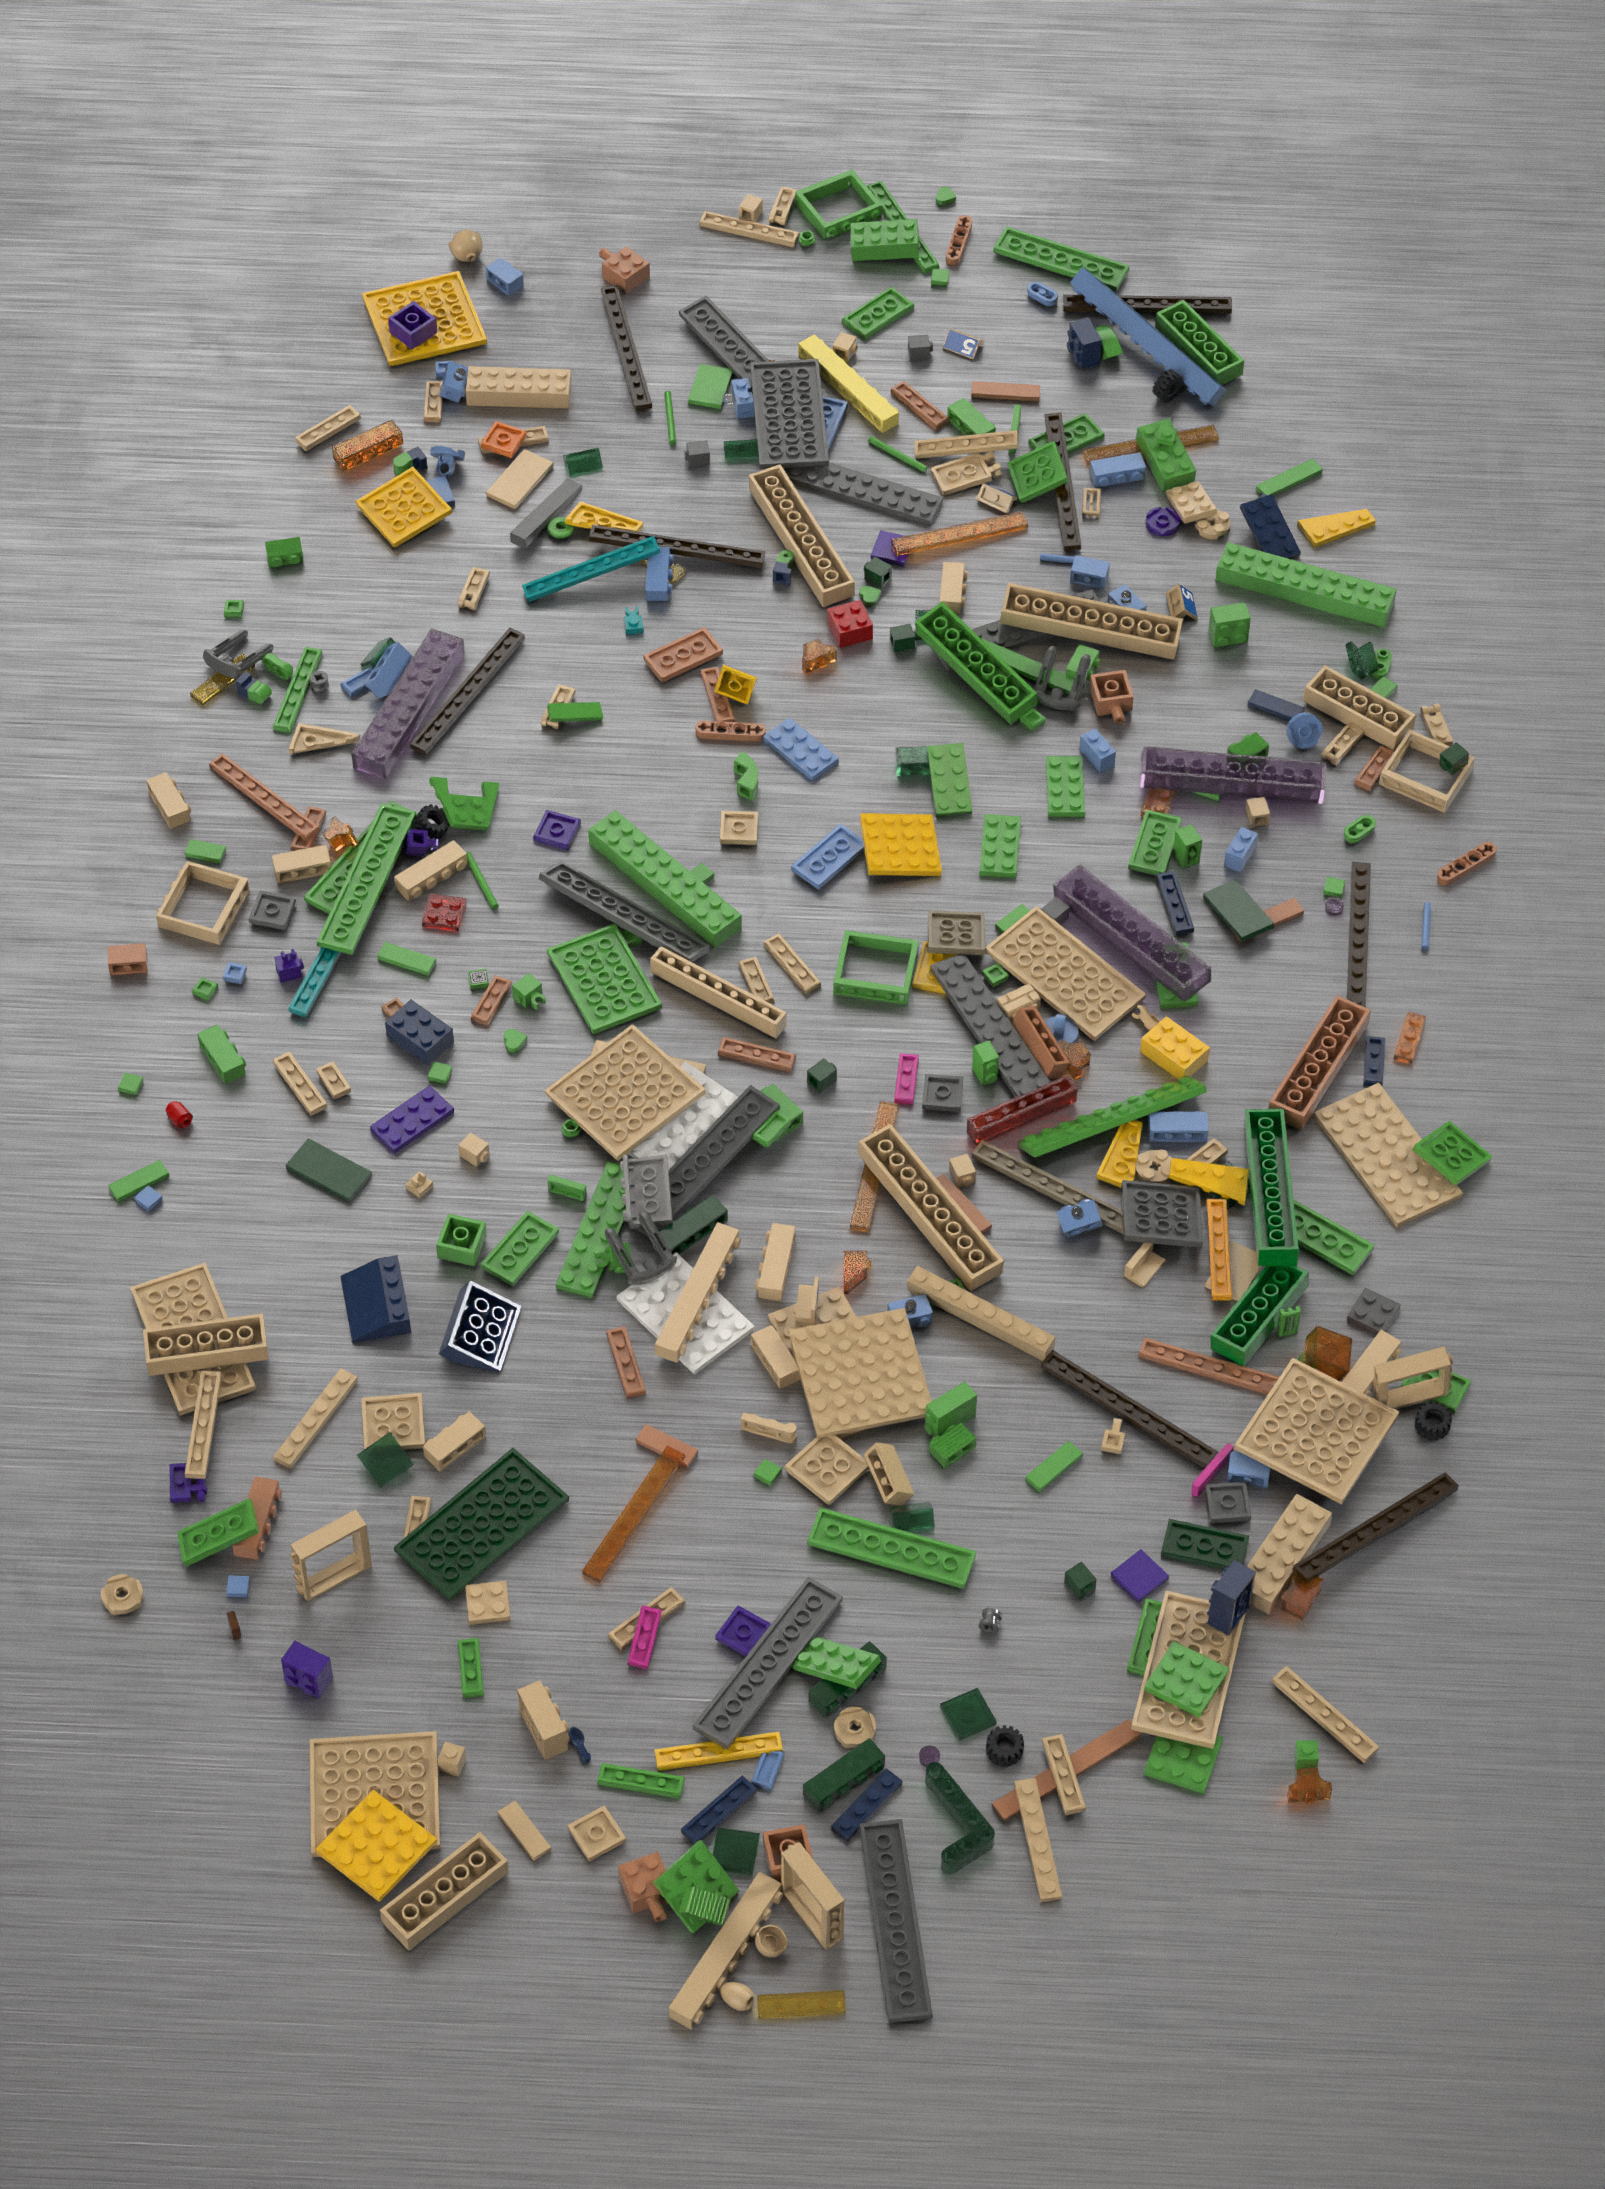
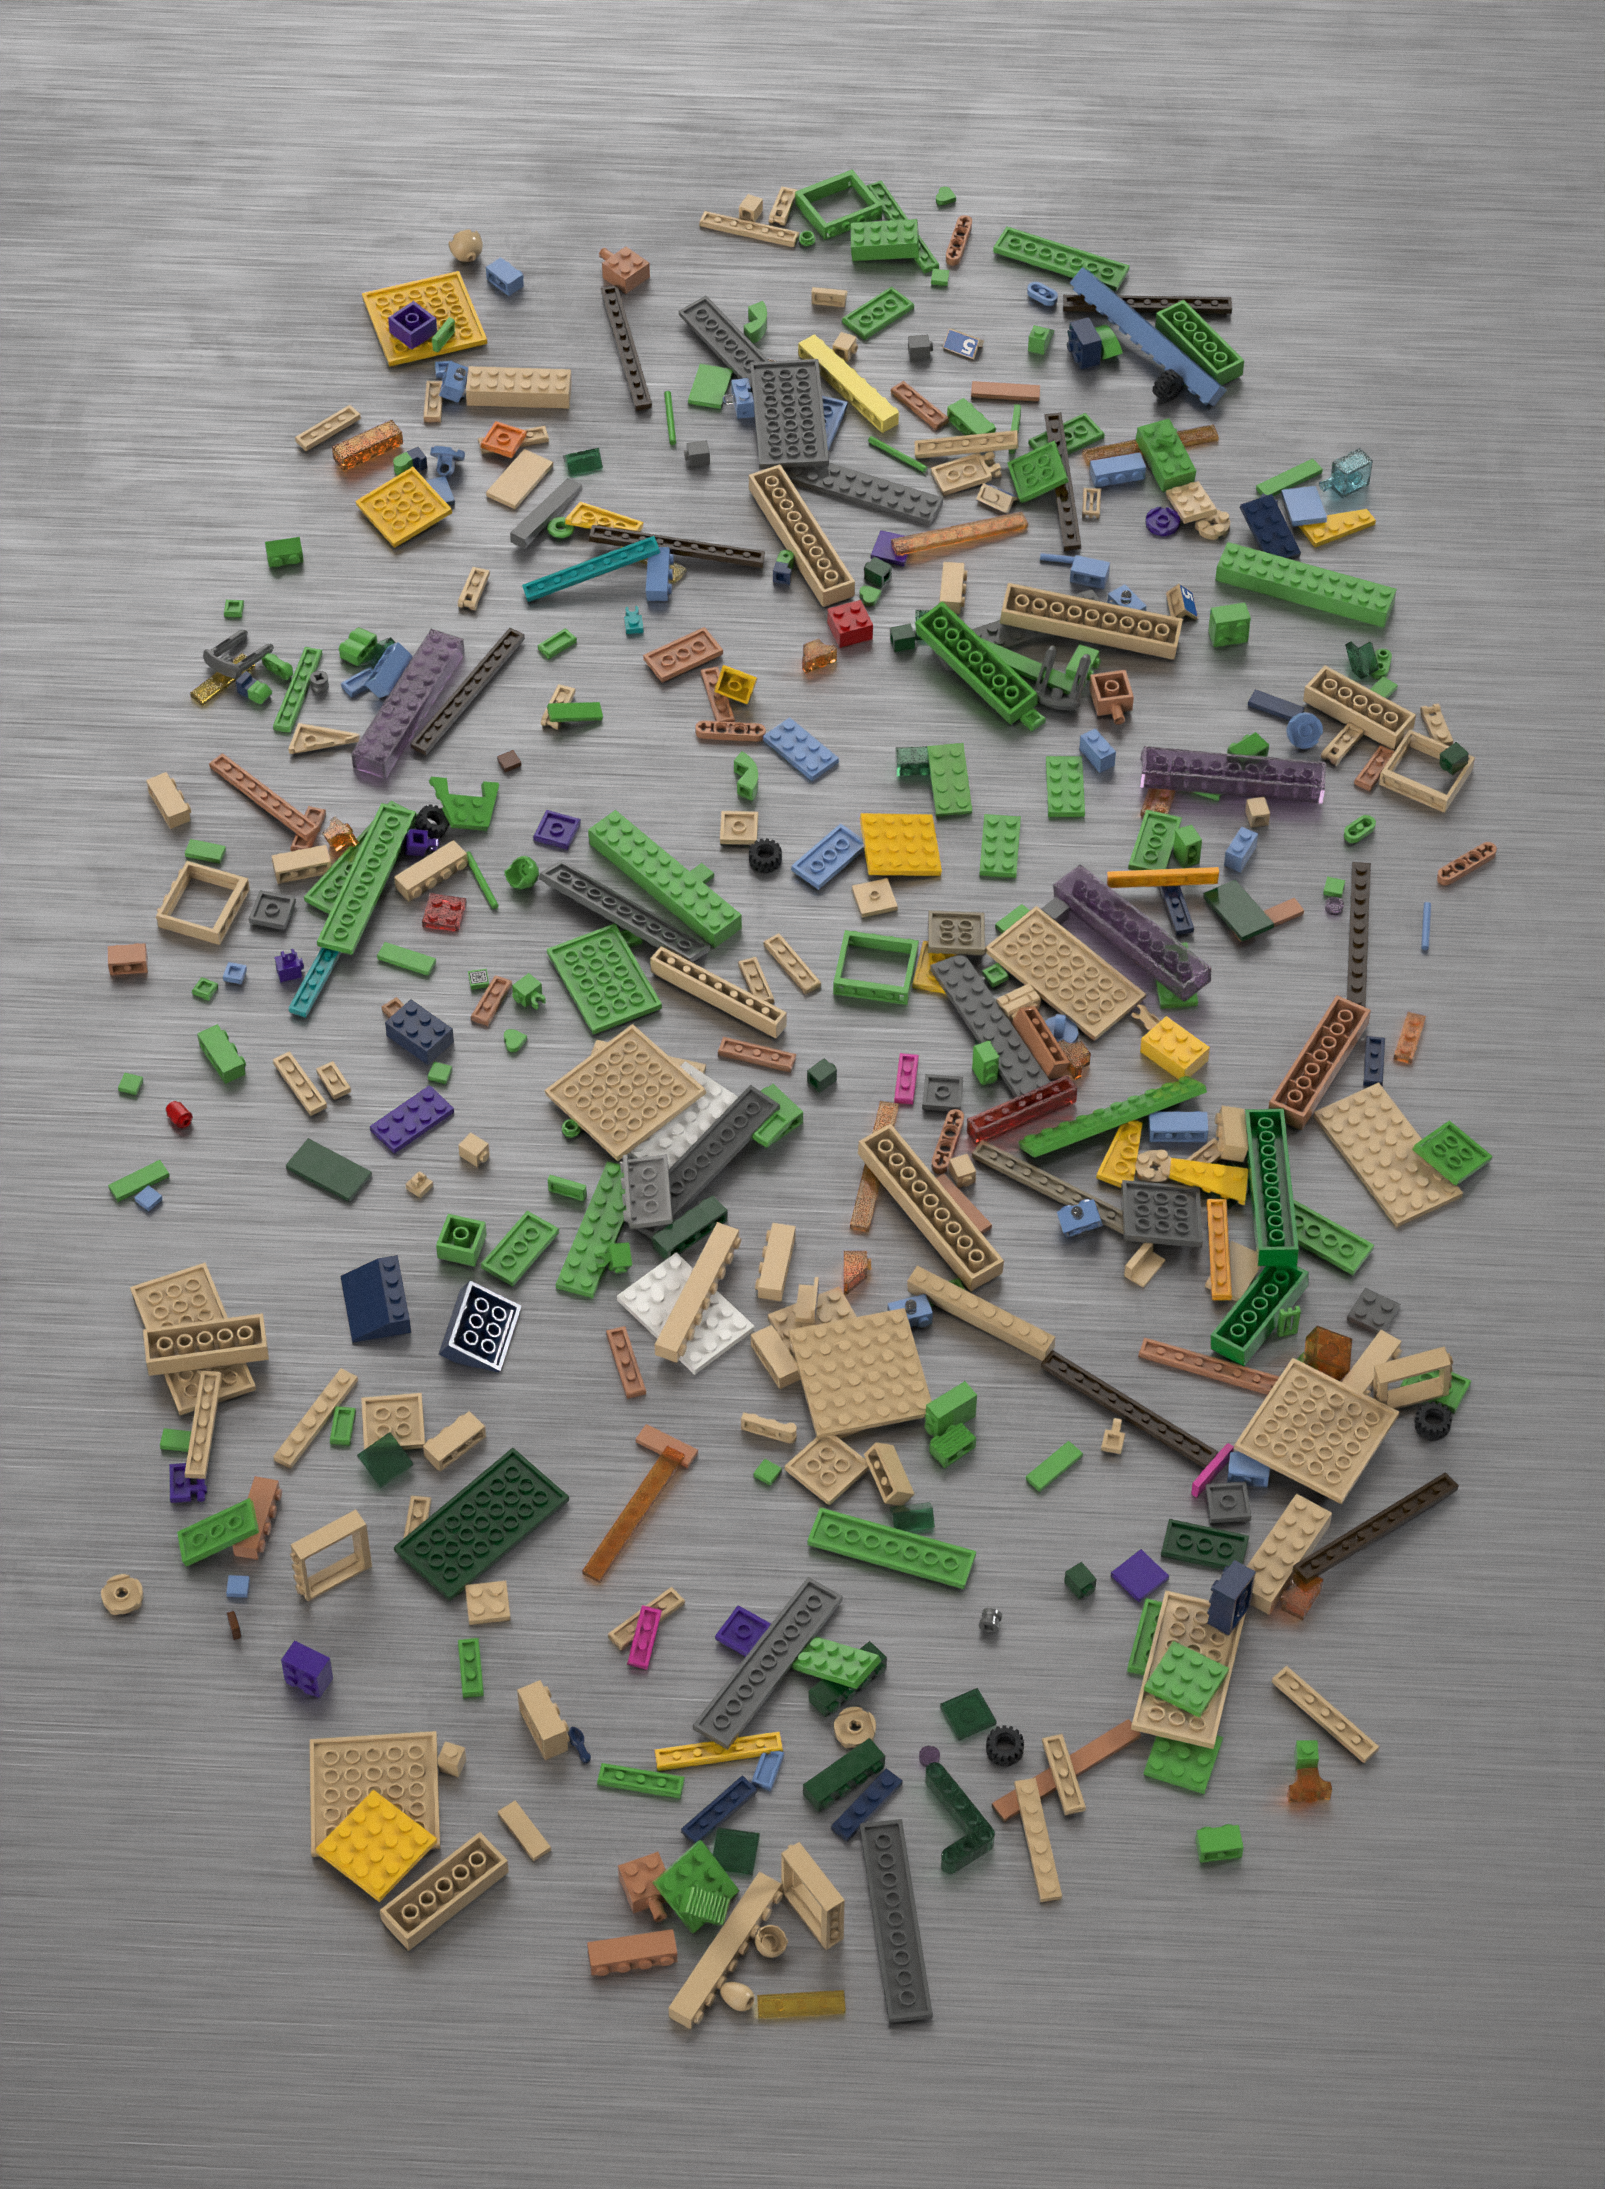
(175, 1440): none -> bright green tile
(342, 1425): none -> bright green tile
(357, 646): none -> bright green brick
(443, 334): none -> bright green tile
(509, 761): none -> reddish brown tile
(522, 873): none -> bright green hair
(557, 643): none -> bright green tile
(596, 1833): tan plate -> none
(632, 1952): none -> nougat brick
(652, 1270): dark grey piece -> none
(740, 448): clear green panel -> none
(758, 322): none -> bright green brick
(765, 864): none -> black tyre
(778, 1841): nougat brick -> none
(829, 297): none -> tan panel
(874, 897): none -> tan plate
(950, 1142): none -> nougat beam
(1039, 339): none -> bright green slope
(1162, 877): none -> light orange tile
(1219, 1843): none -> bright green brick
(1231, 1133): none -> tan brick
(1304, 506): none -> medium blue tile
(1349, 473): none -> clear light blue brick

